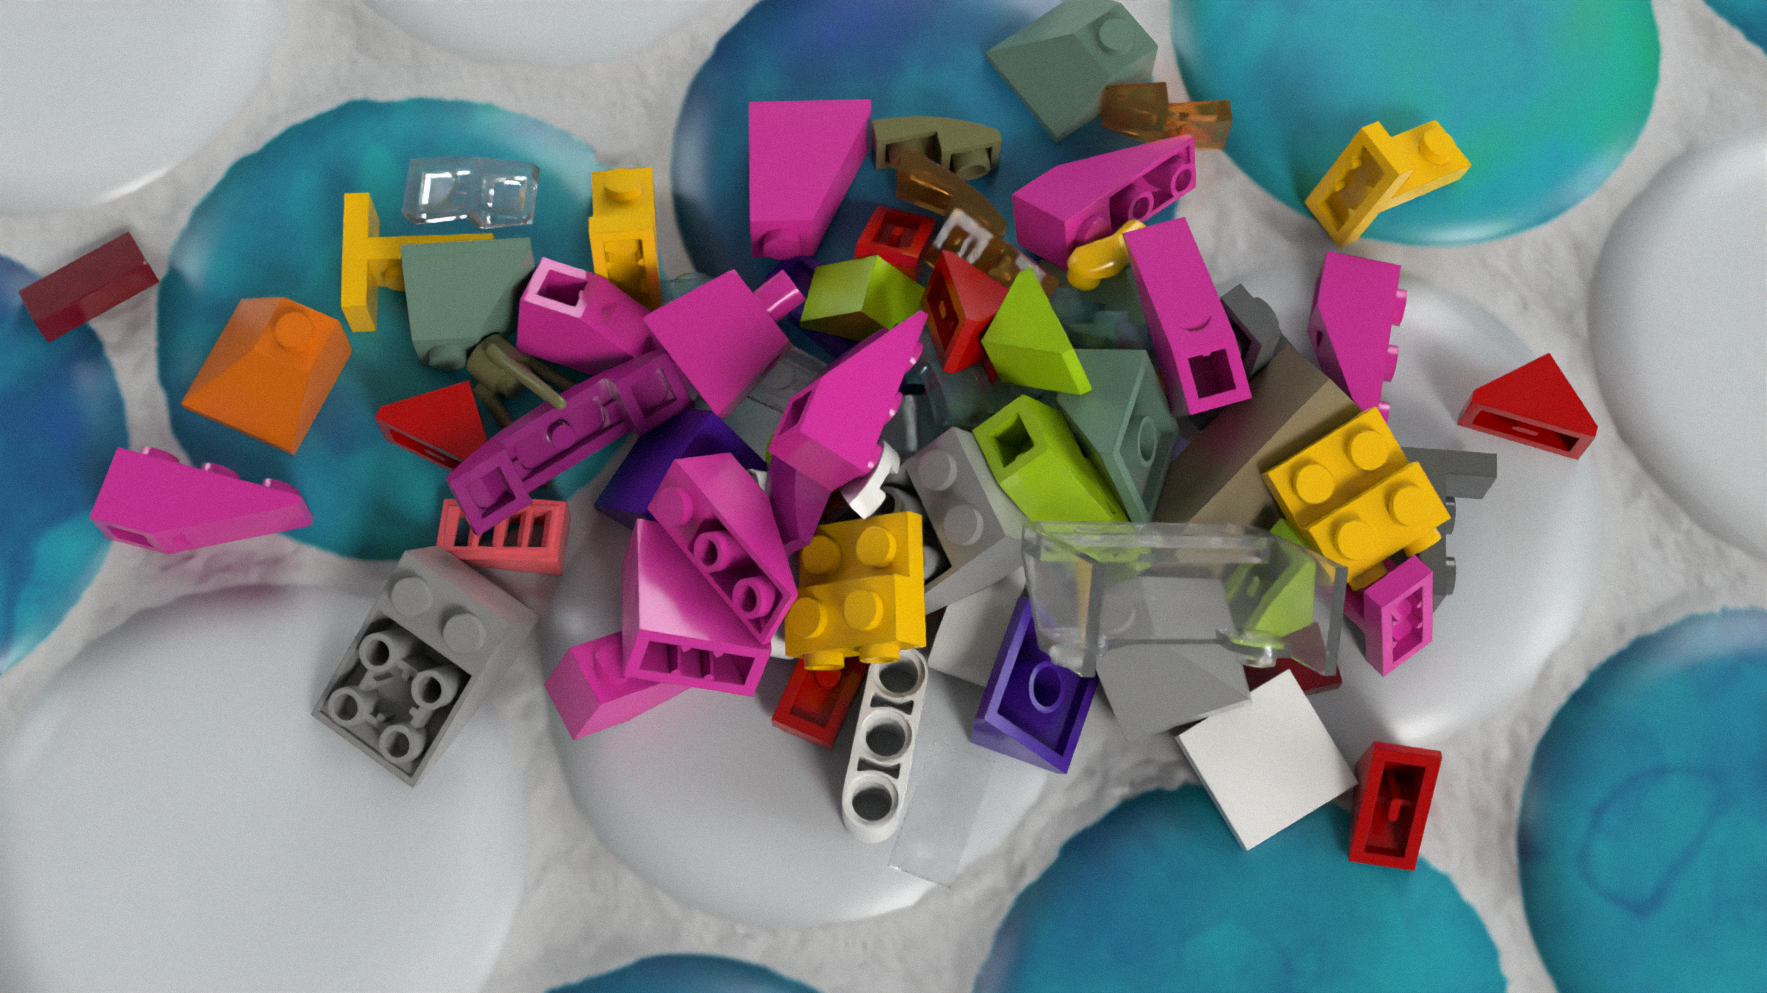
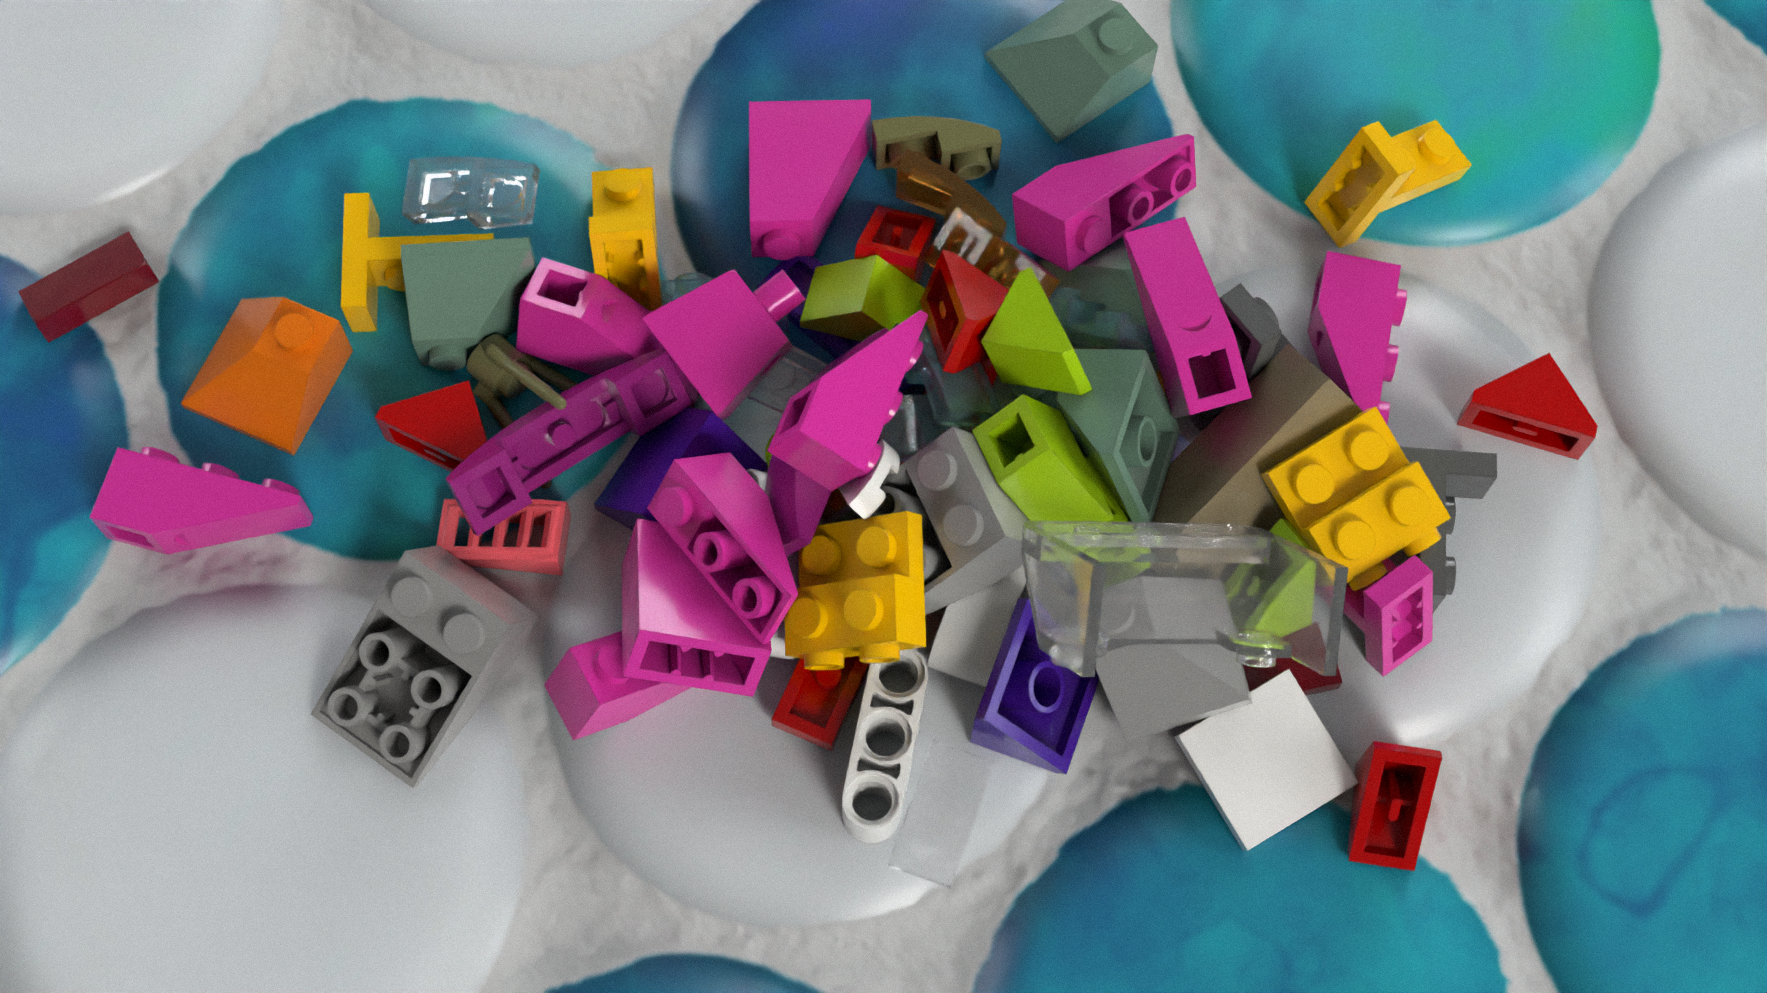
(1100, 258): yellow arm -> none
(1146, 115): clear orange slope -> none

